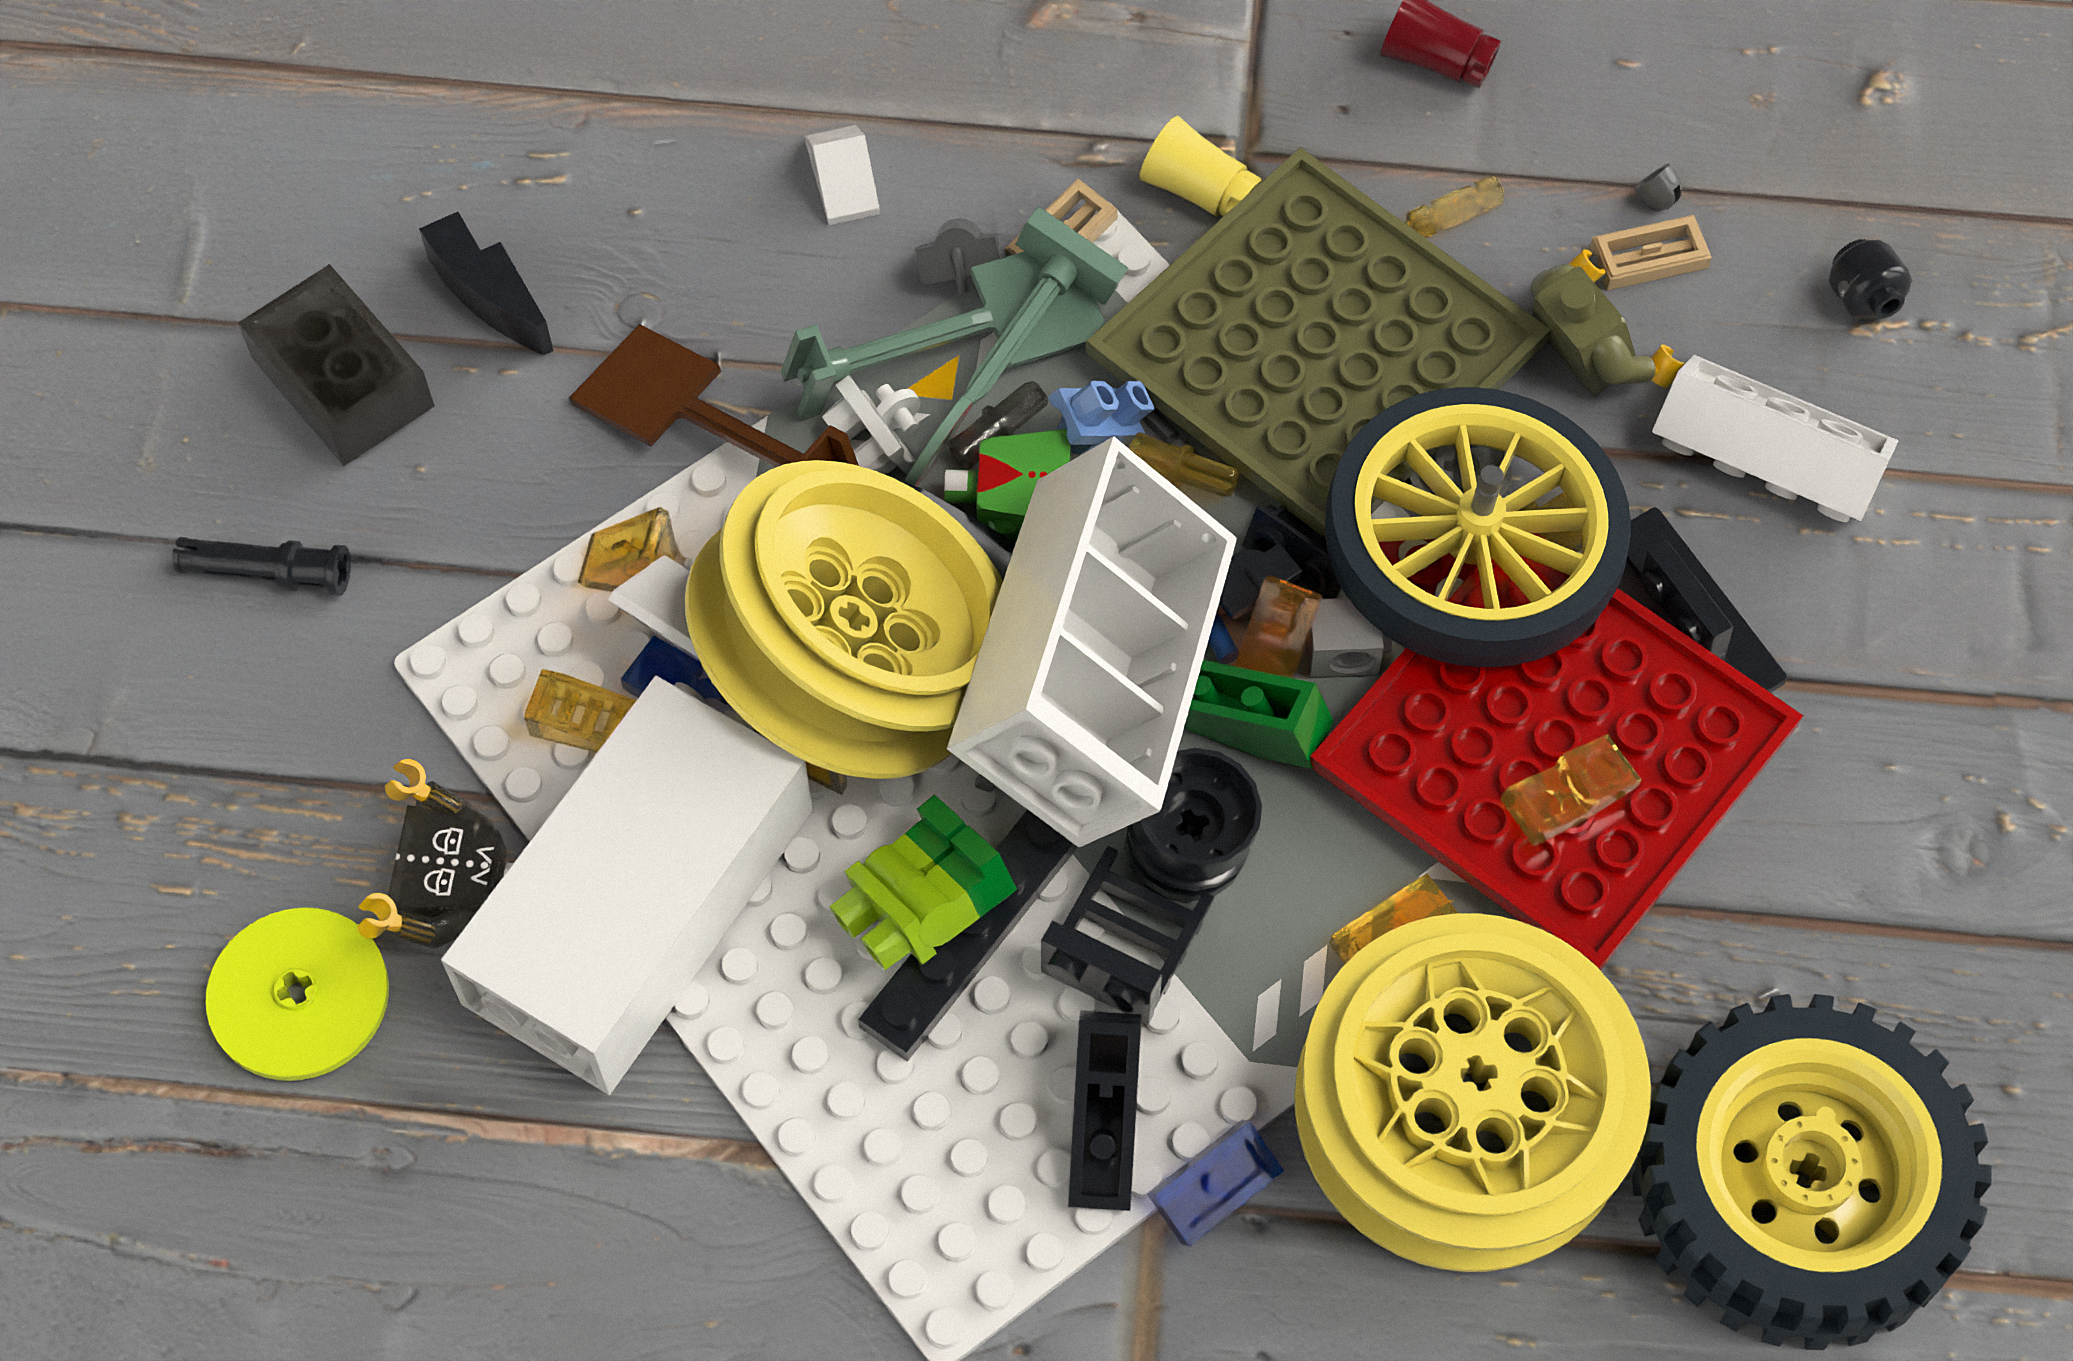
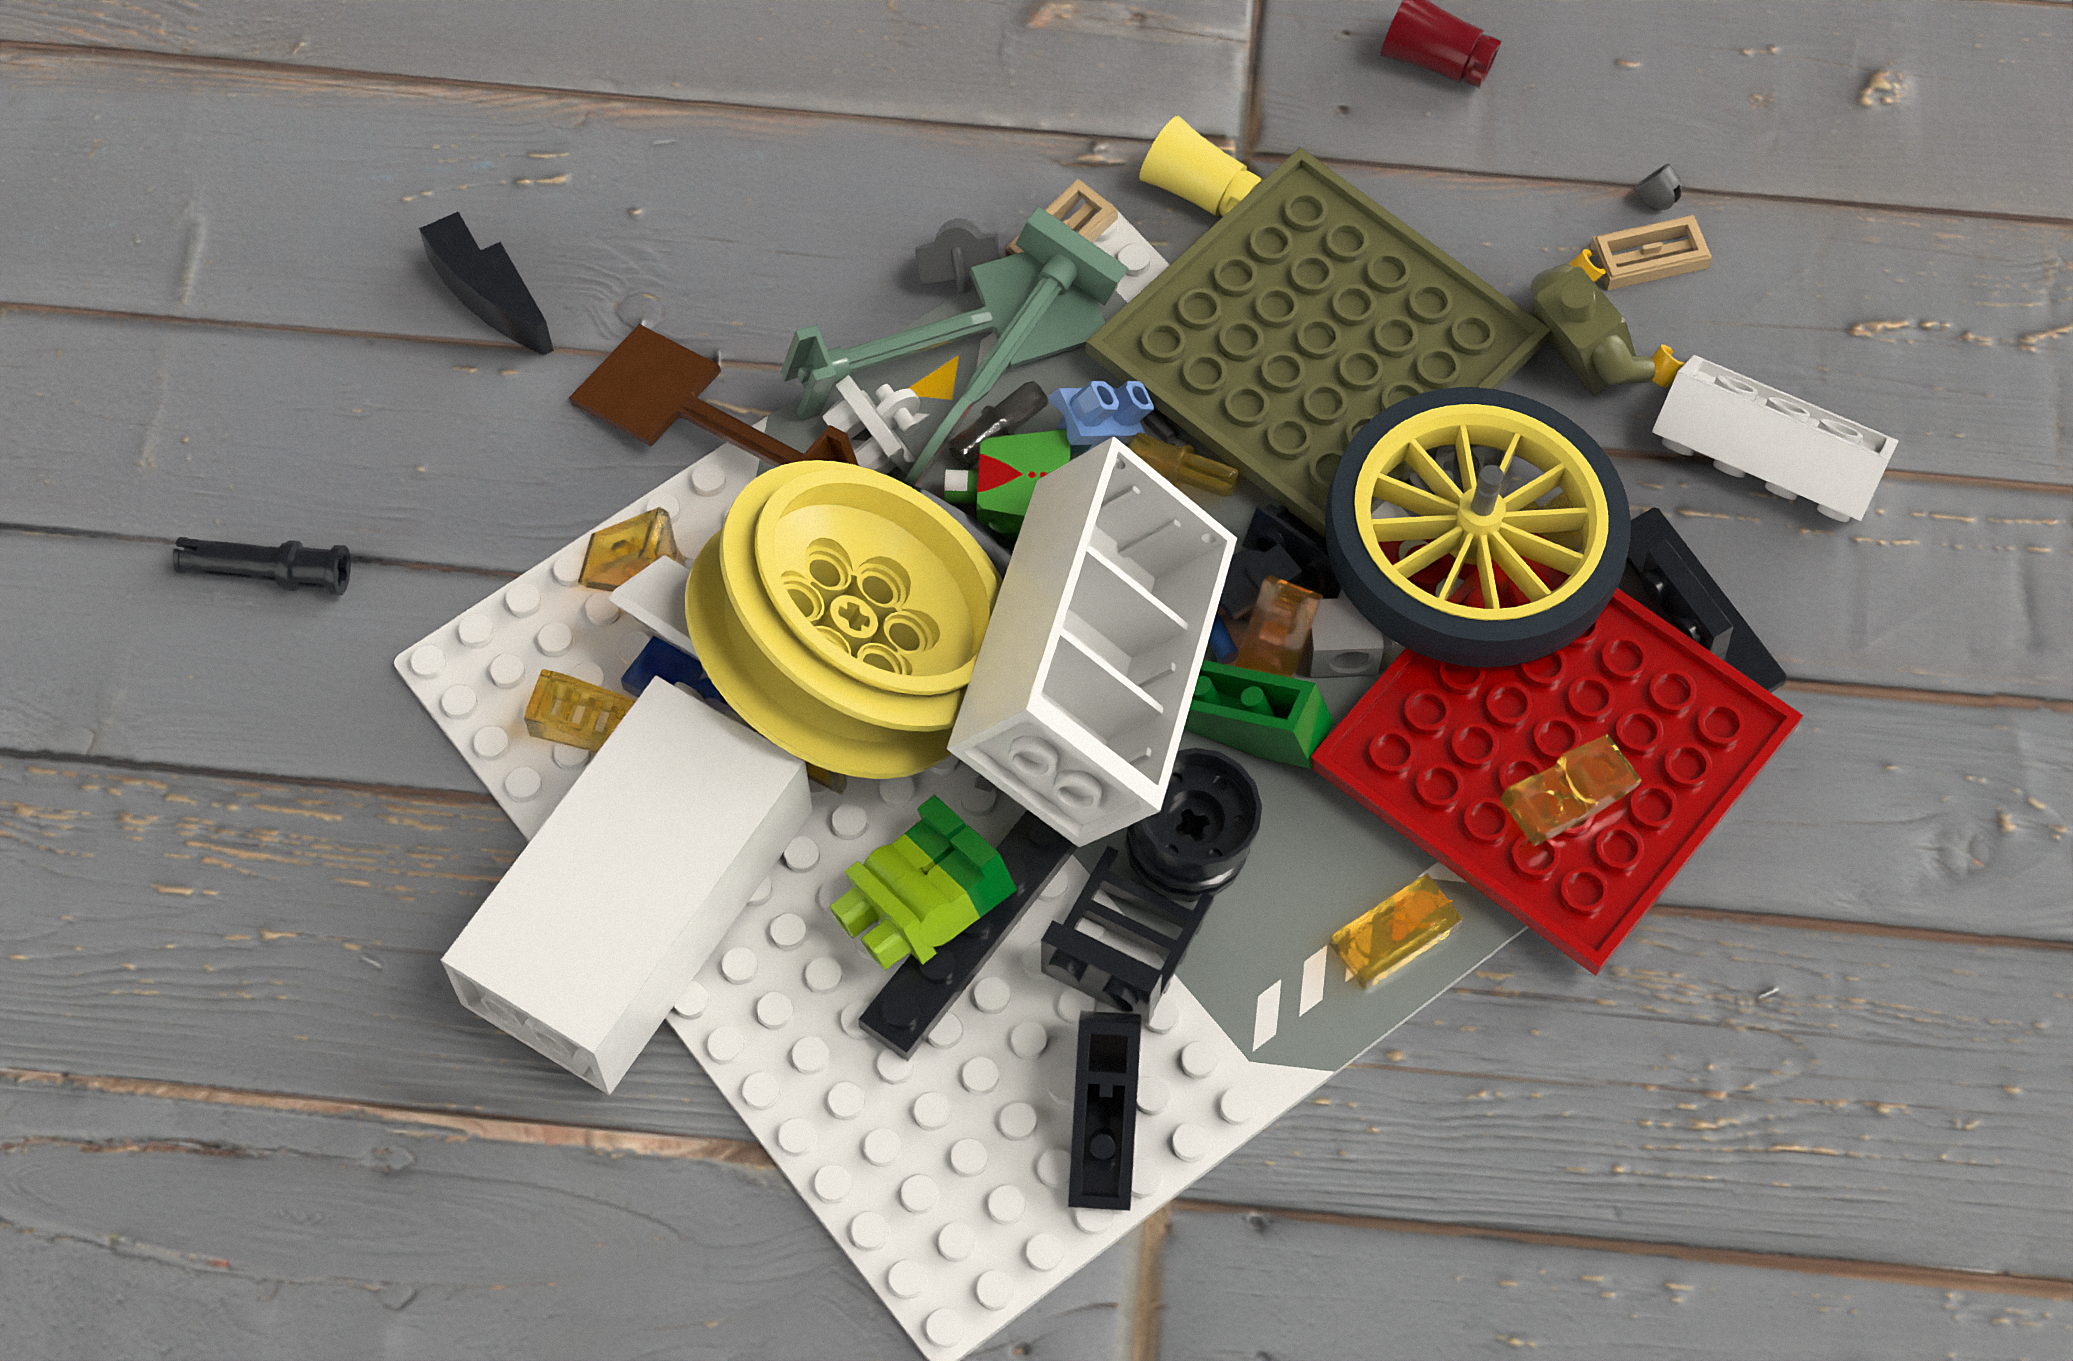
(251, 994): neon yellow piece -> none
(336, 364): clear smoke brick -> none
(442, 868): clear smoke torso -> none
(843, 174): white slope -> none
(1215, 1182): clear blue plate -> none
(1442, 1193): light yellow wheel -> none
(1456, 206): clear yellow axle -> none
(1836, 1072): wheel -> none
(1870, 279): black head -> none

